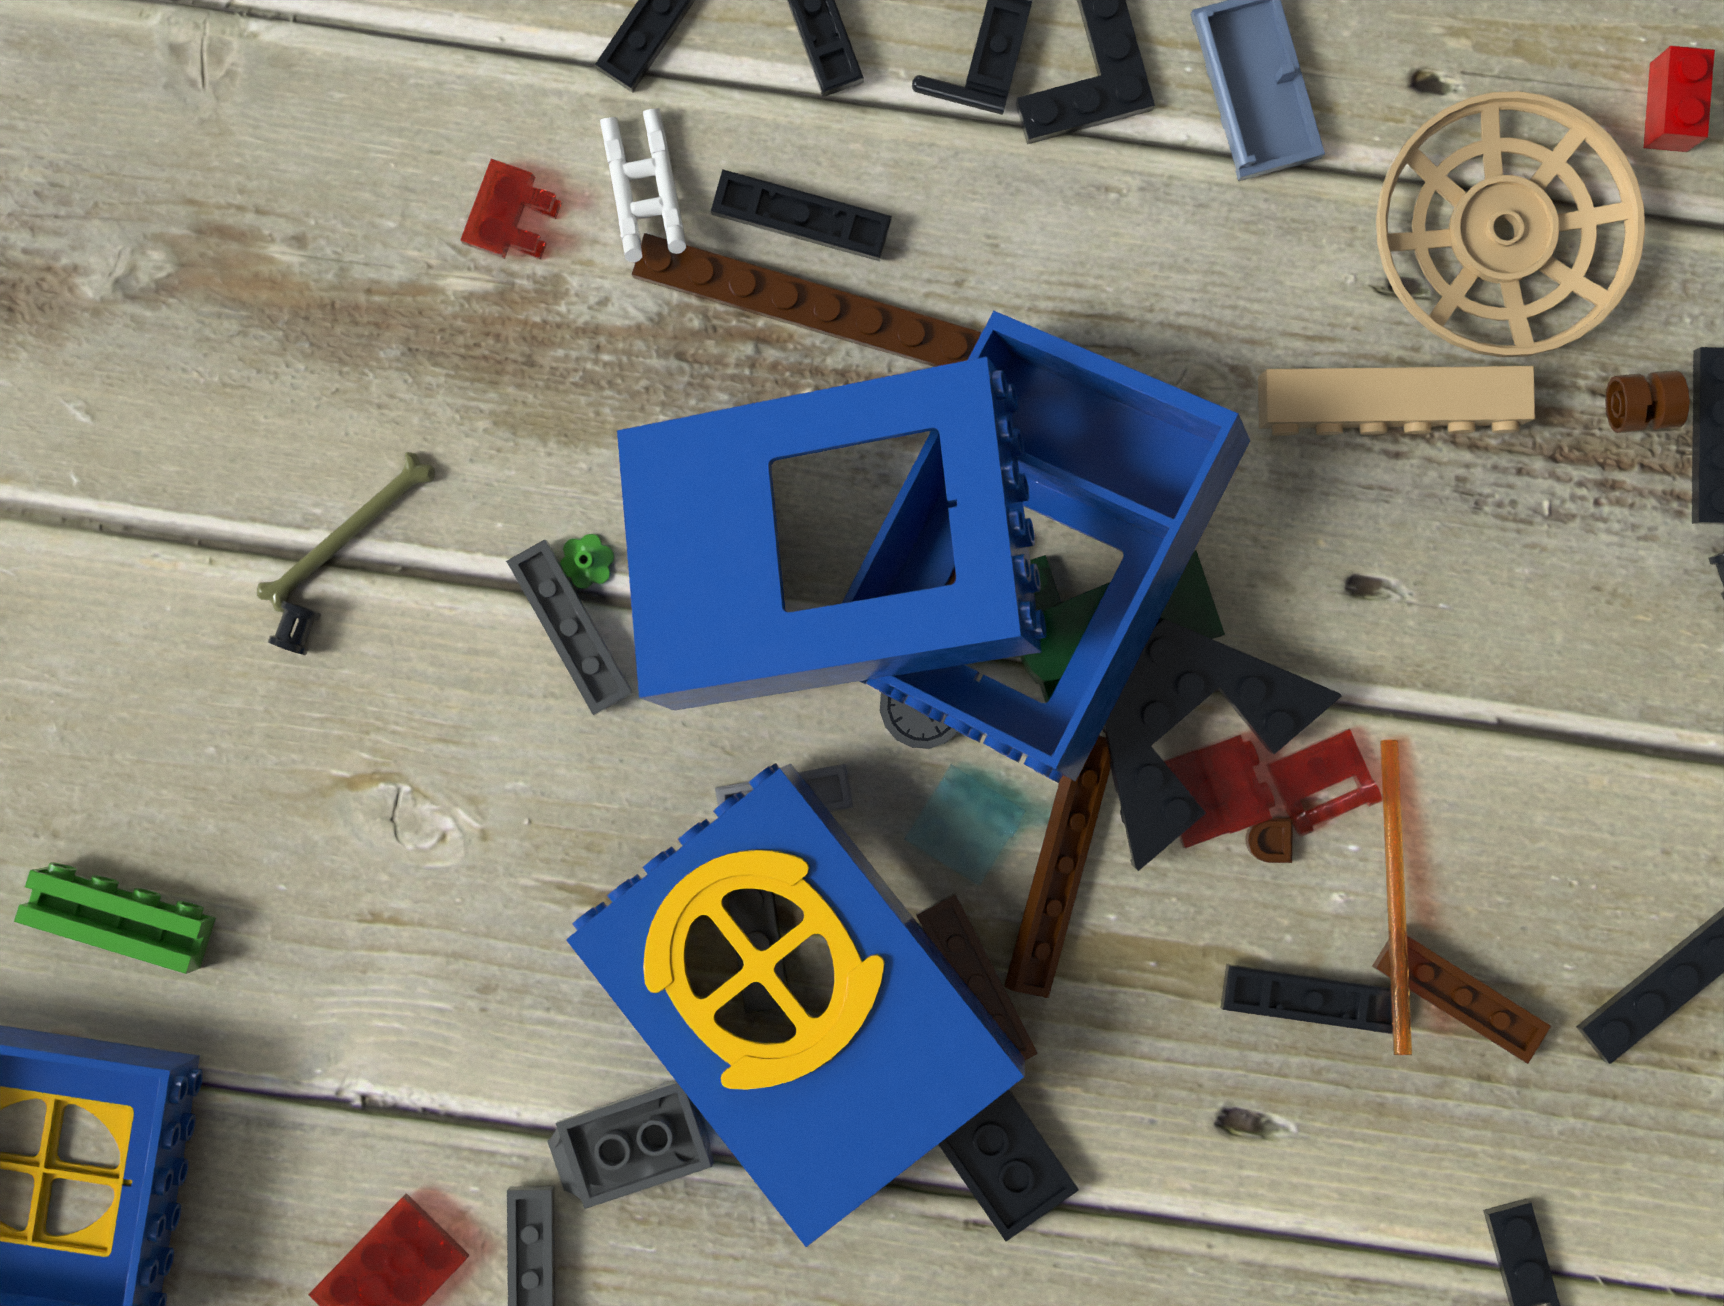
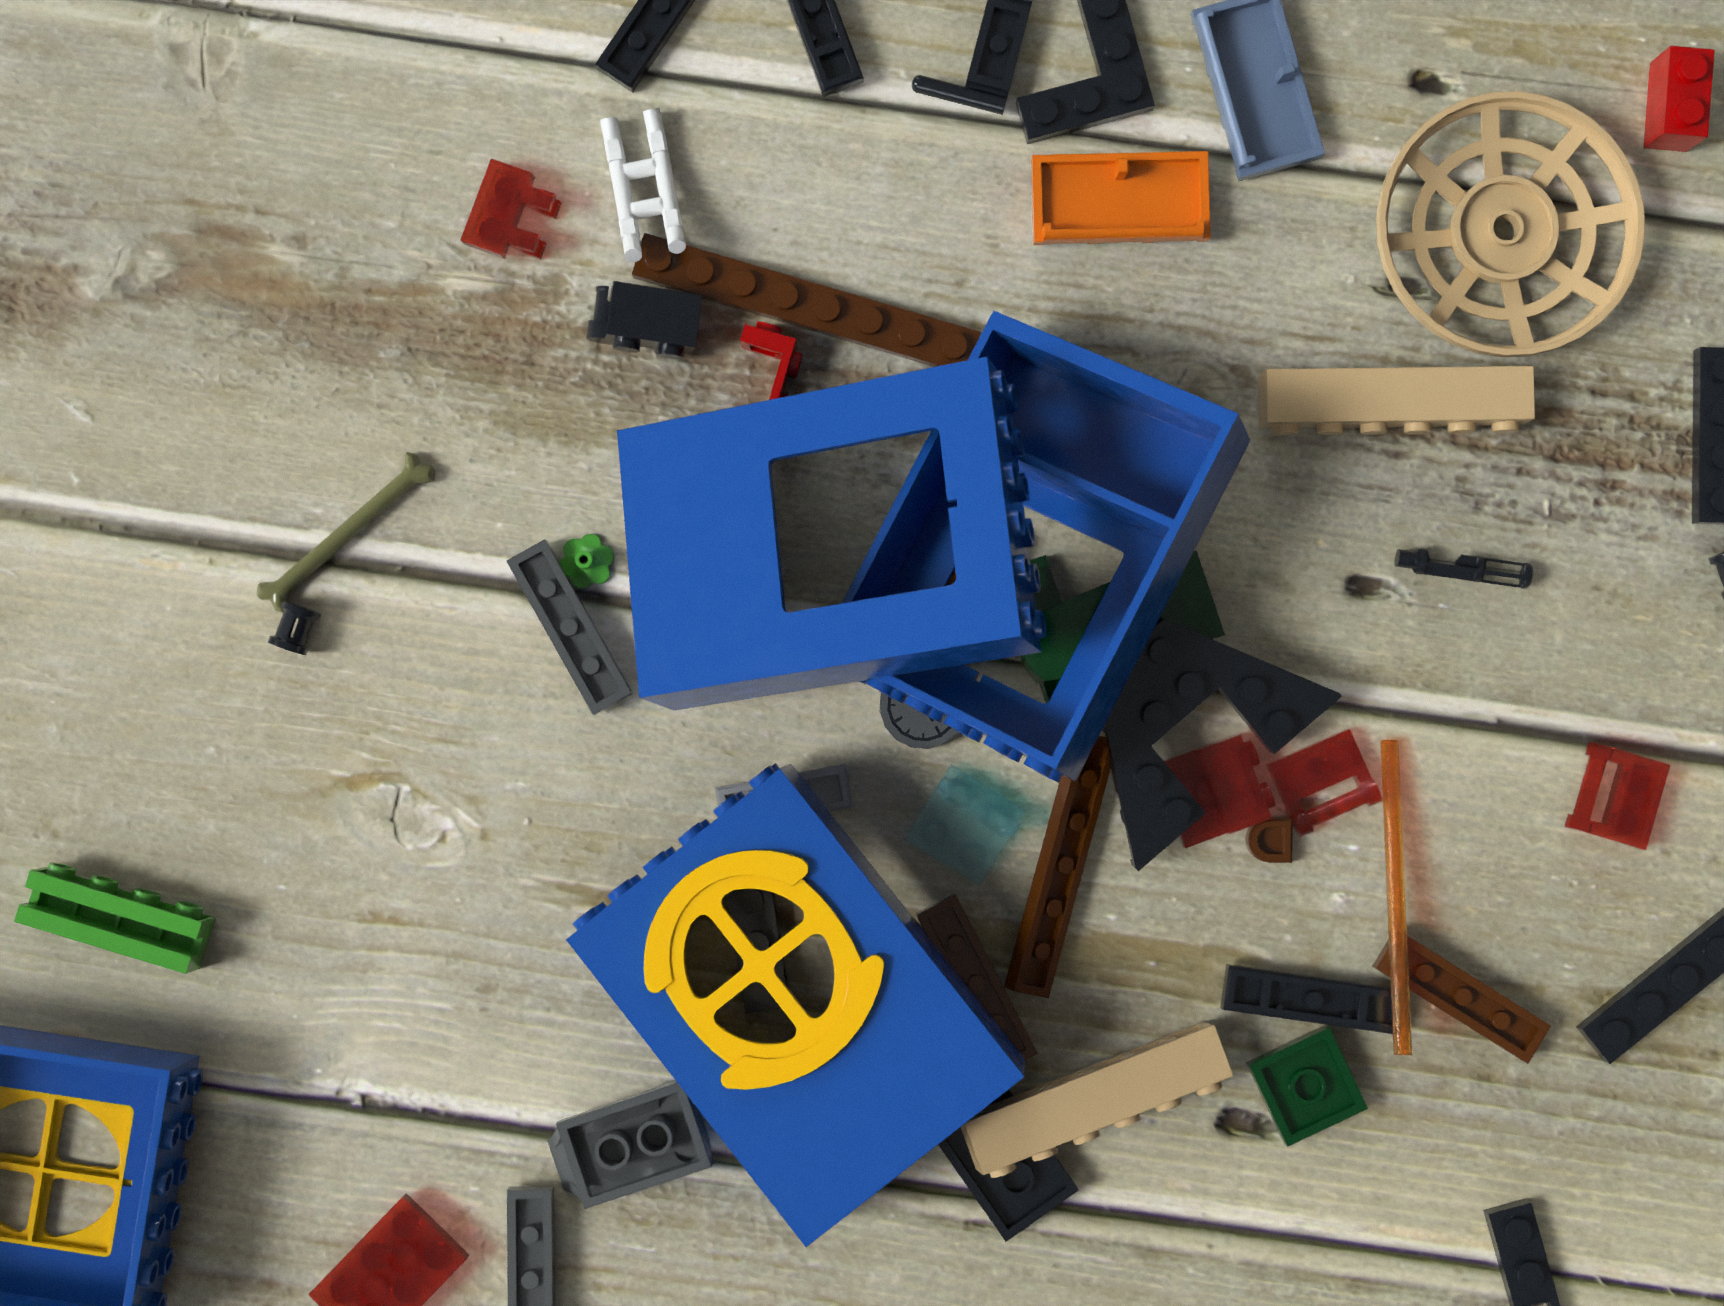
(645, 318): none -> black hinge
(768, 341): none -> red bracket
(801, 215): black plate -> none
(1095, 1098): none -> tan brick
(1120, 197): none -> orange container
(1306, 1085): none -> dark green plate
(1464, 568): none -> black piece
(1631, 799): none -> clear red plate
(1653, 401): reddish brown wheel -> none

